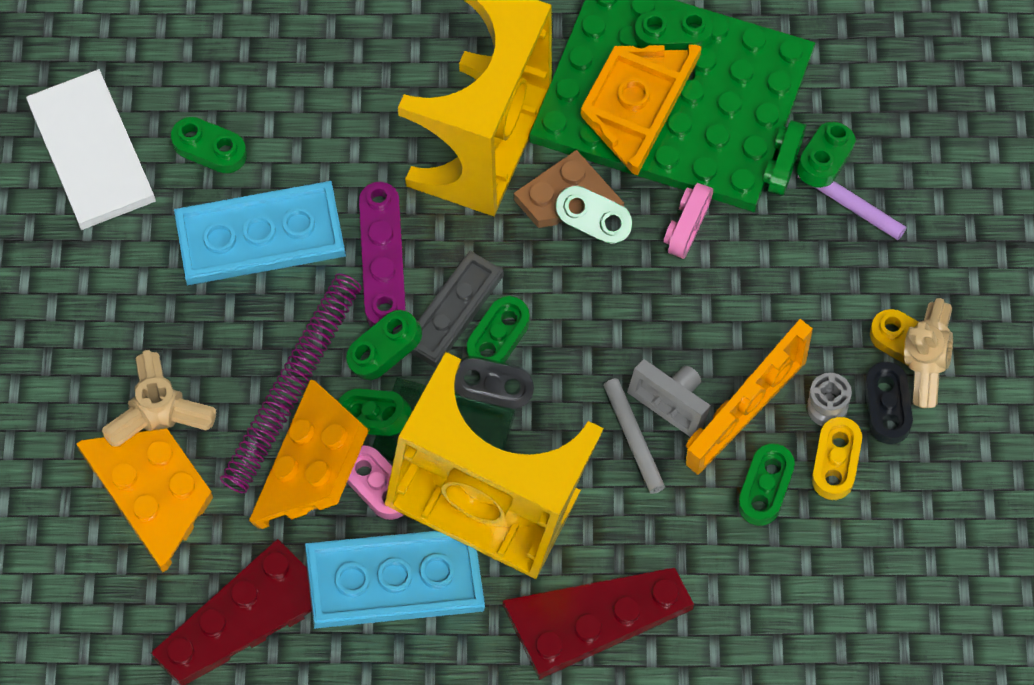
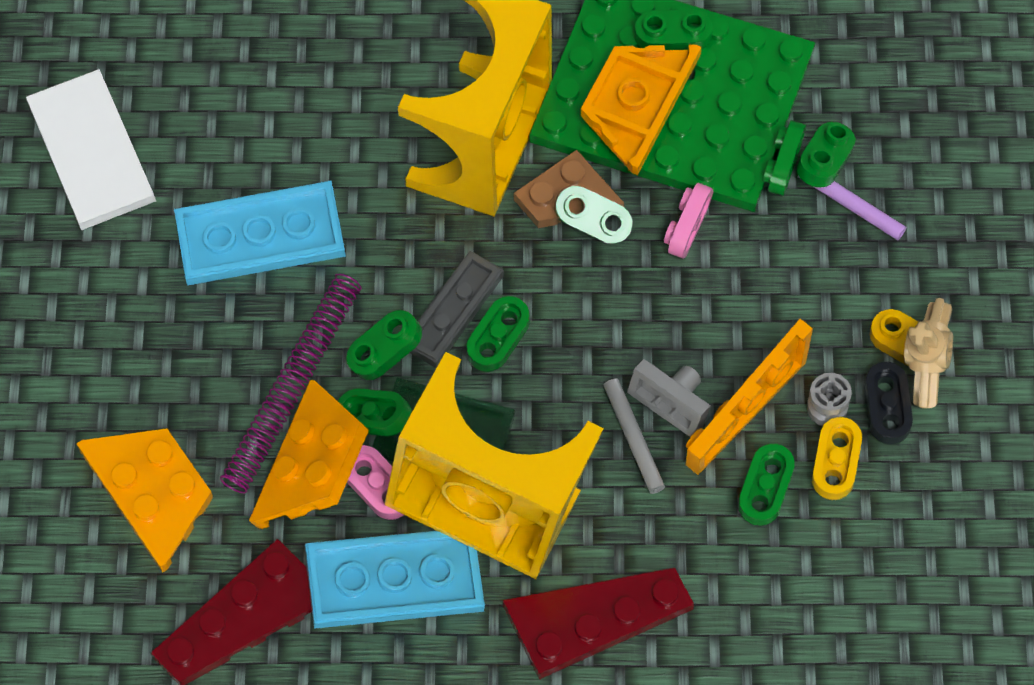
(156, 405): tan bush -> none
(205, 145): green plate -> none
(381, 251): magenta plate -> none
(492, 381): black plate -> none

